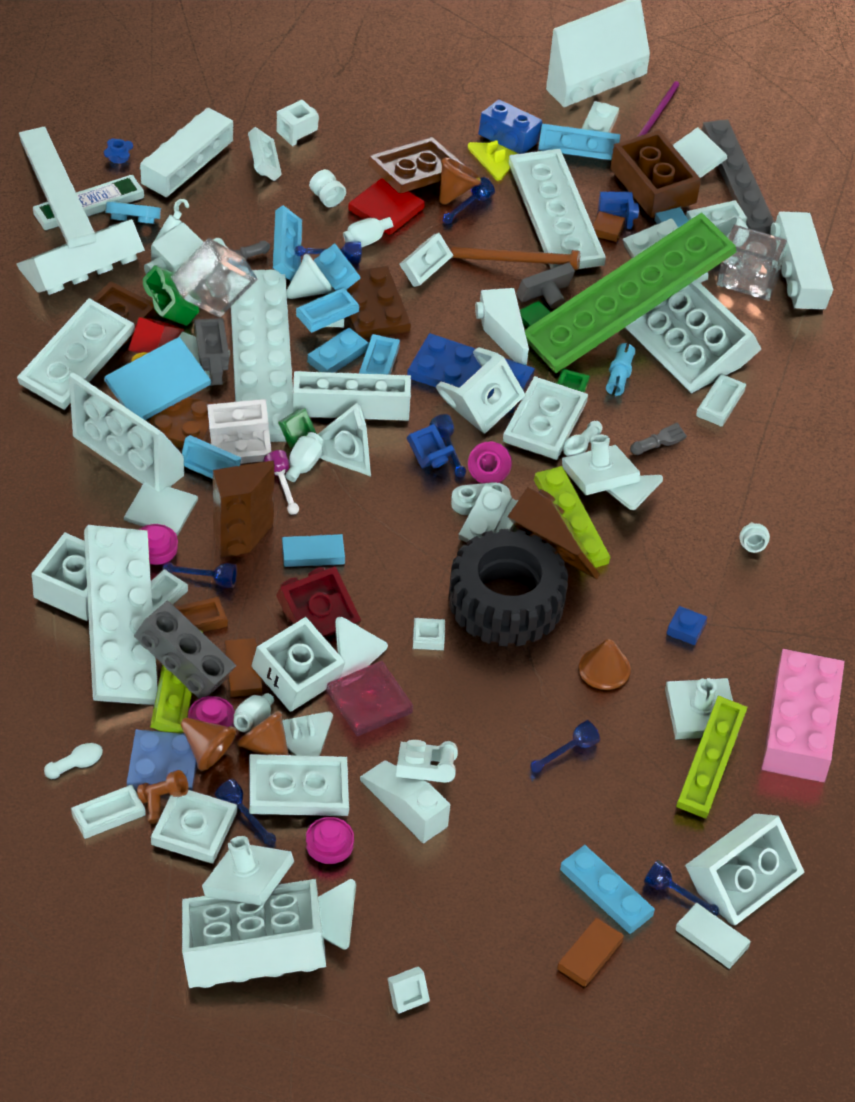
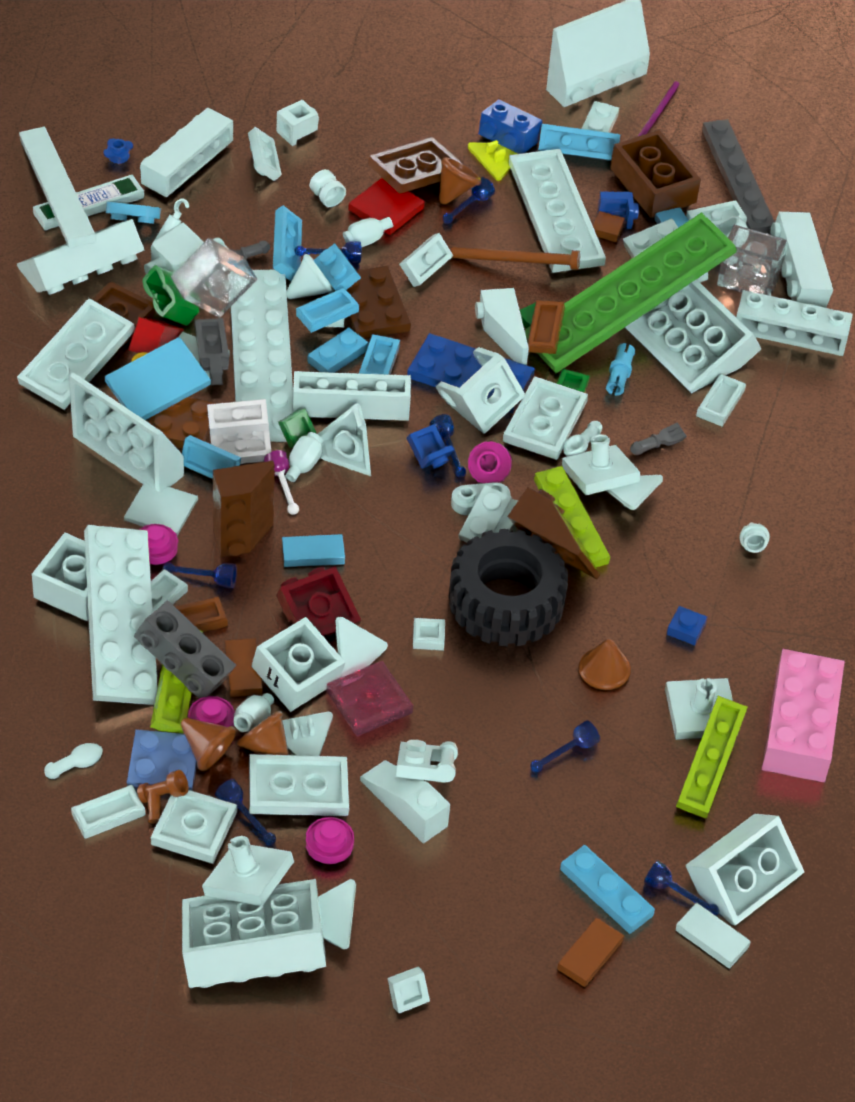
(546, 284): dark grey tile -> none
(546, 327): none -> dark orange tile
(700, 152): light aqua piece -> none
(795, 322): none -> light aqua brick

